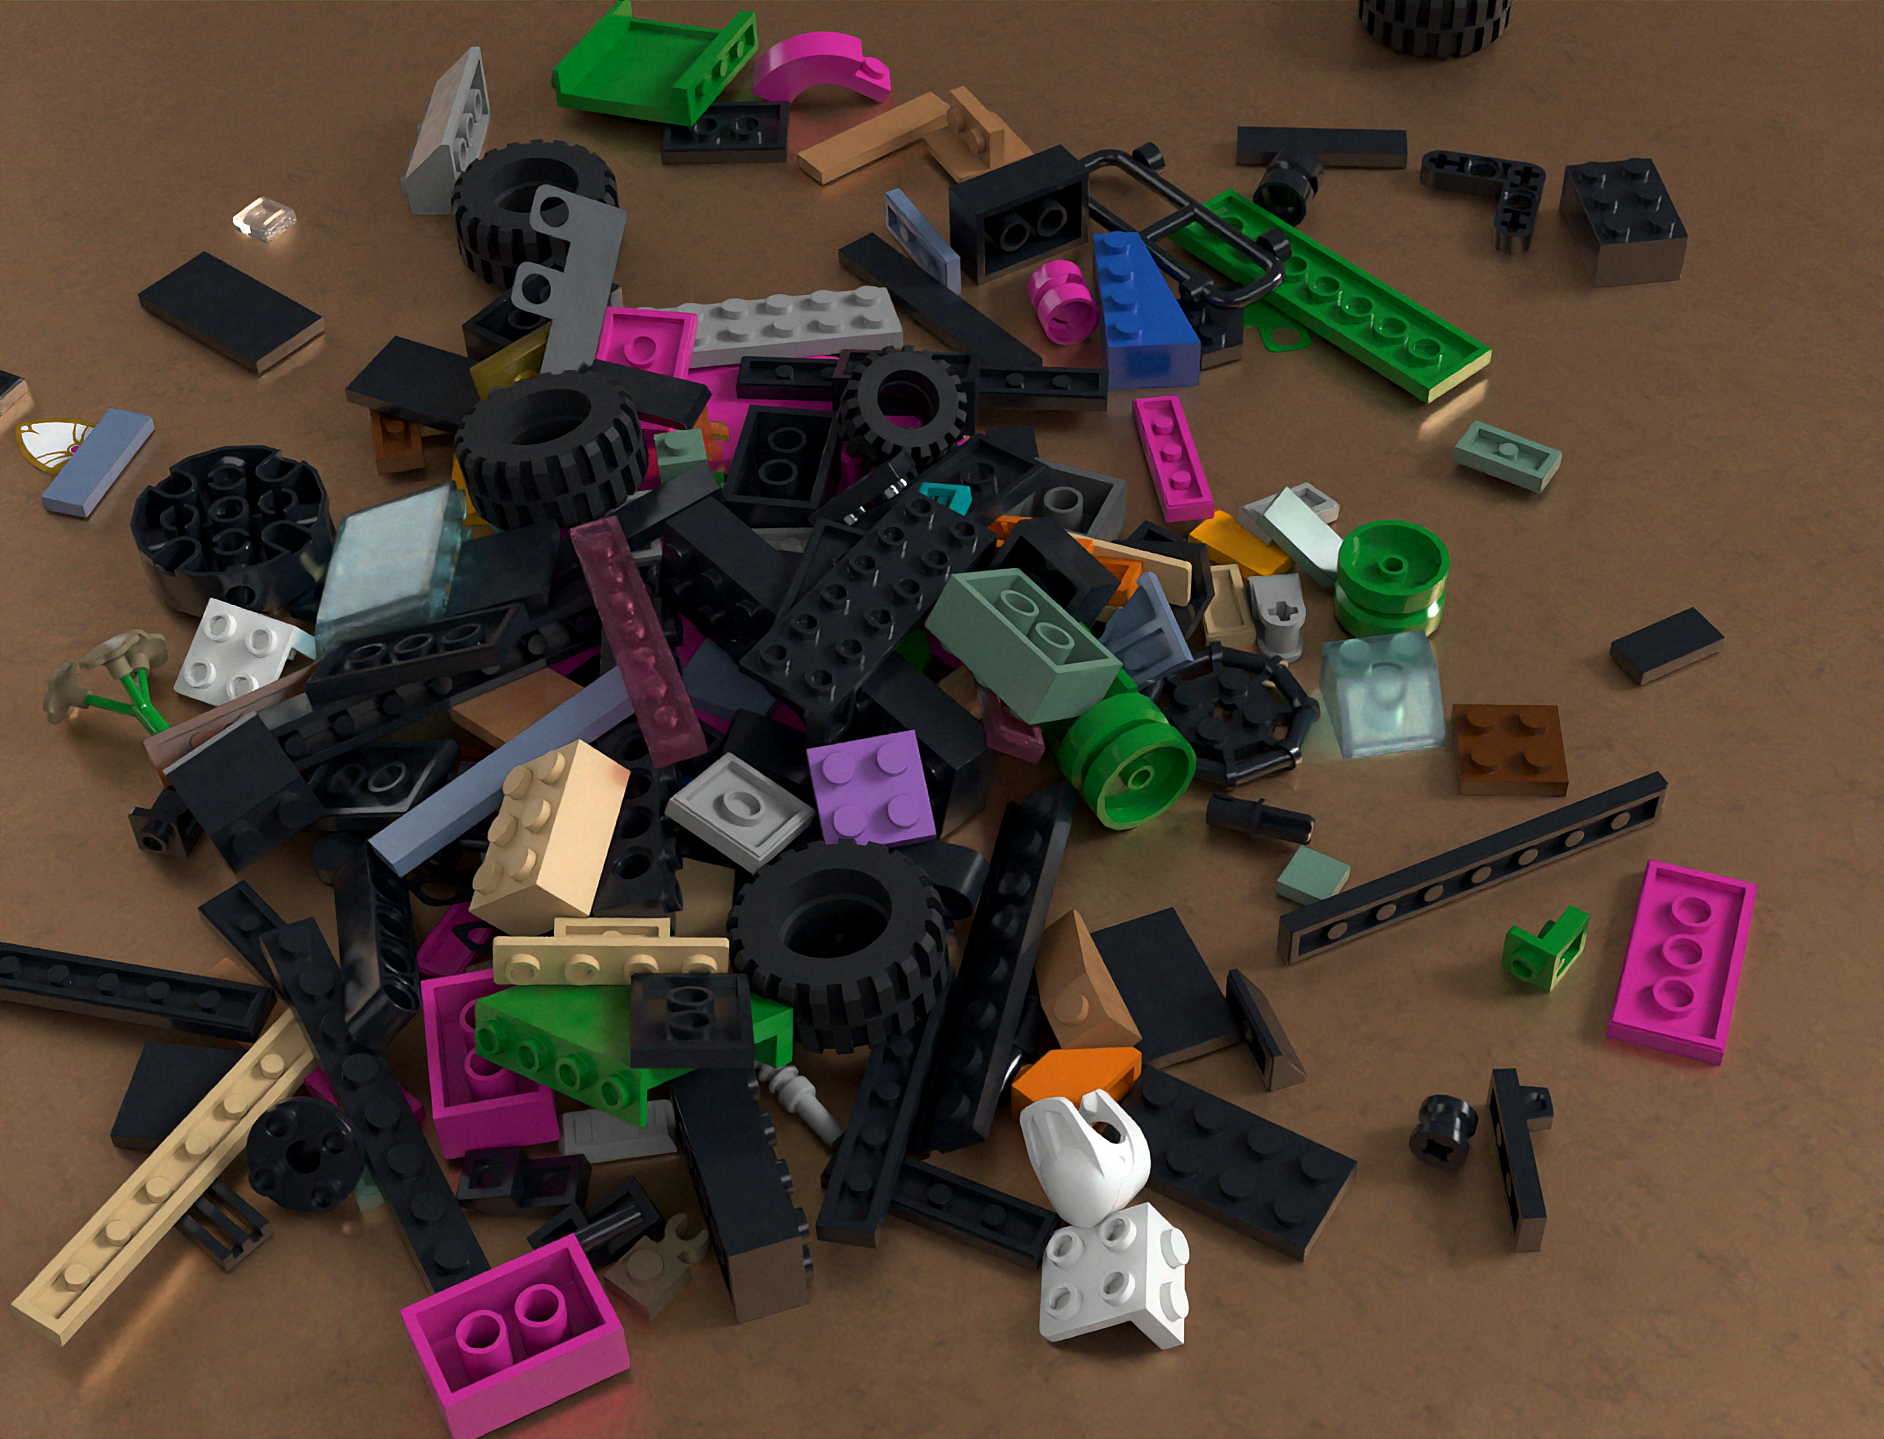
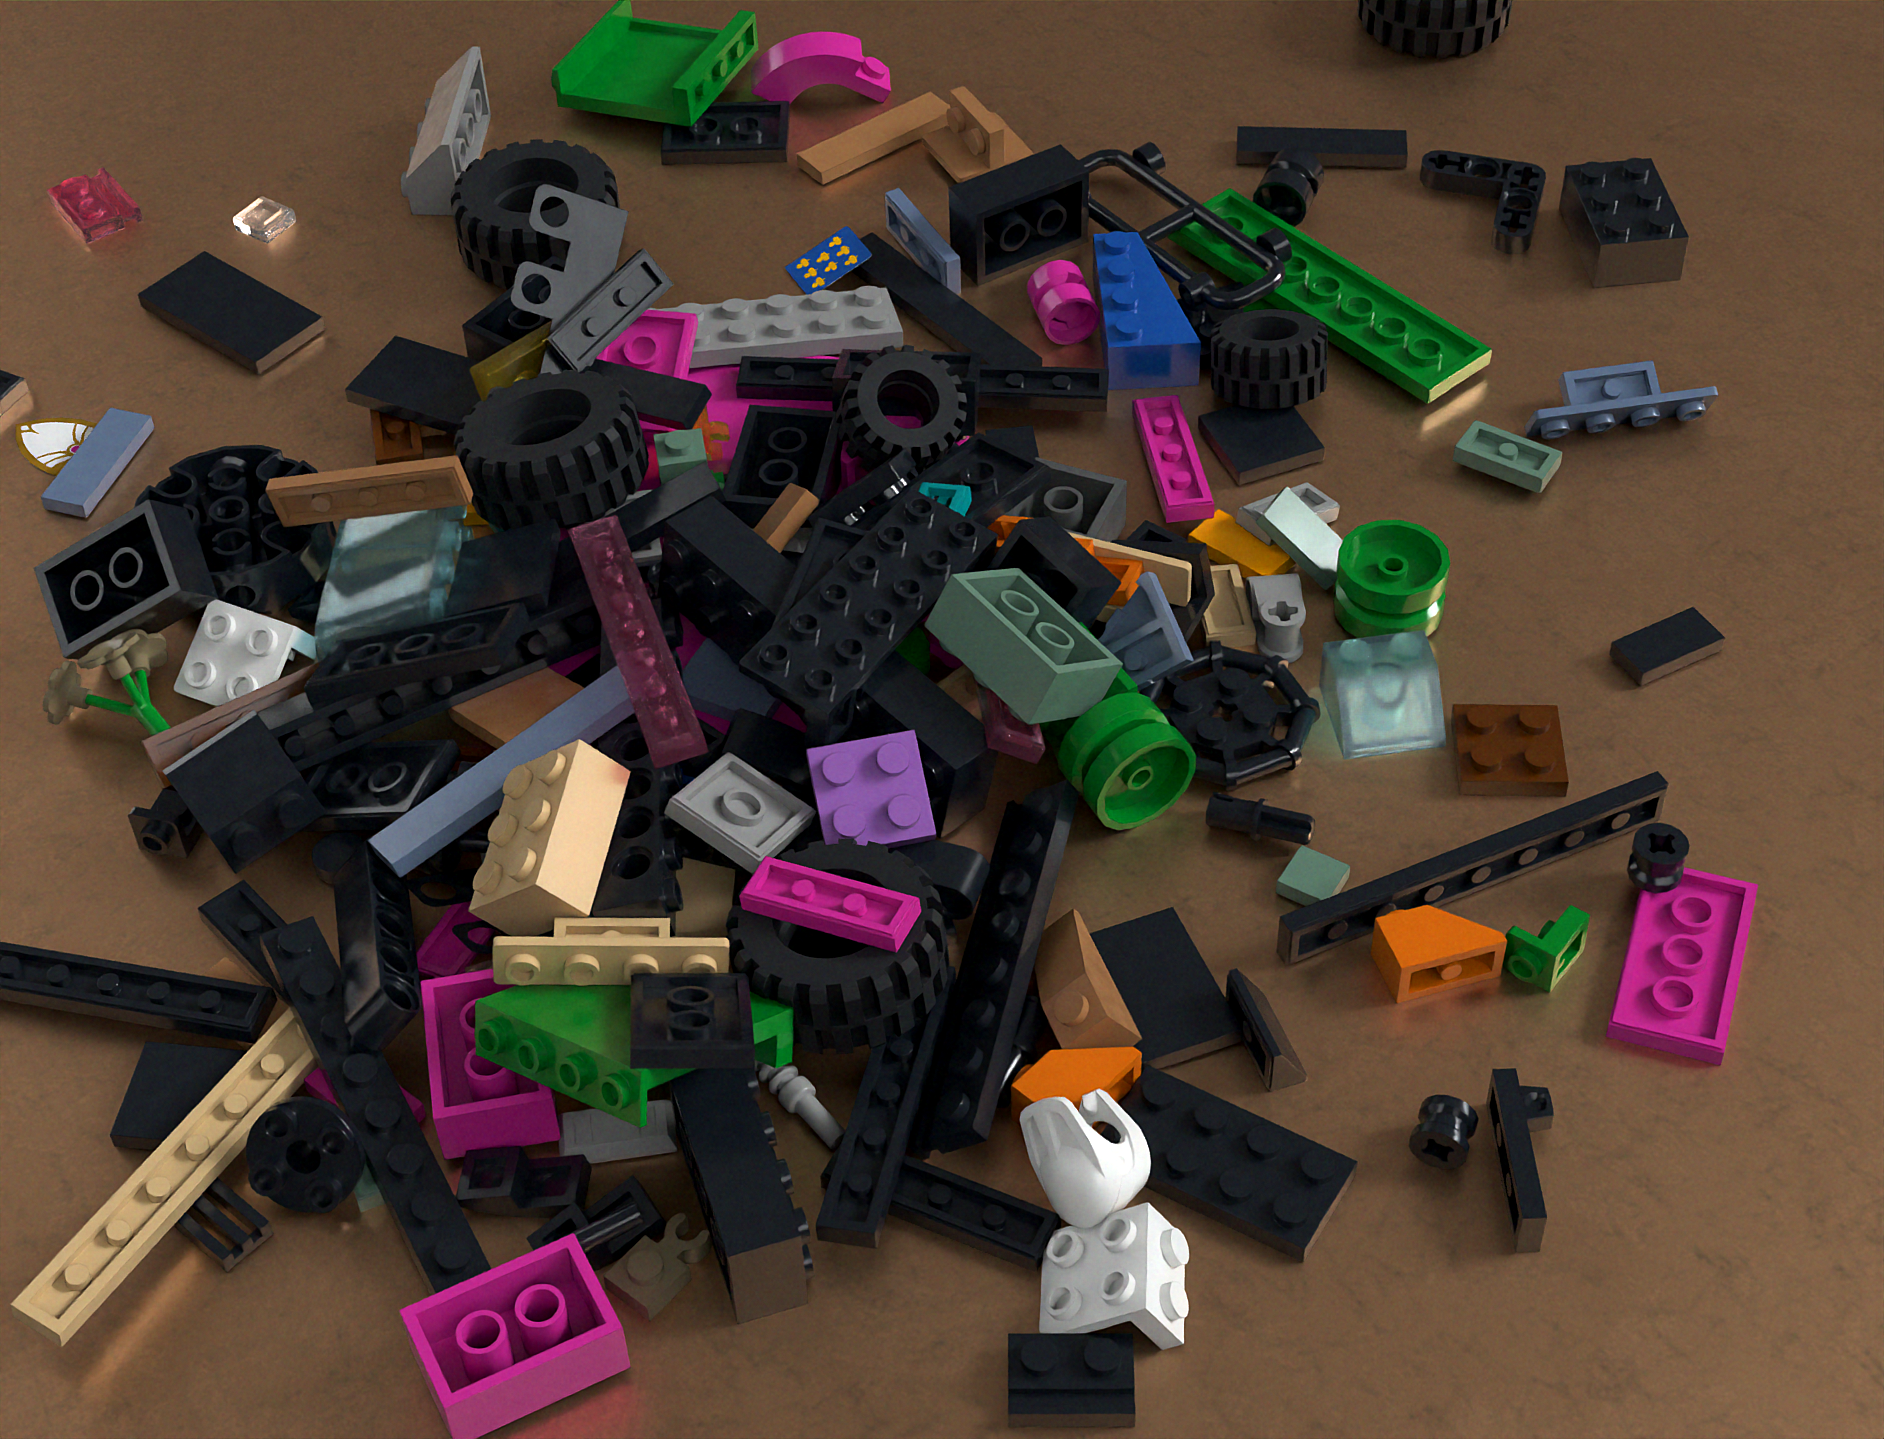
(94, 205): none -> clear pink plate
(126, 577): none -> black brick
(370, 491): none -> medium nougat tile
(608, 311): none -> black tile
(786, 516): none -> medium nougat tile
(828, 261): none -> blue sticker
(830, 904): none -> dark pink tile
(1071, 1380): none -> black plate
(1260, 441): none -> black tile
(1268, 358): none -> black tyre
(1434, 951): none -> orange slope
(1614, 396): none -> sand blue bracket
(1658, 857): none -> black wheel

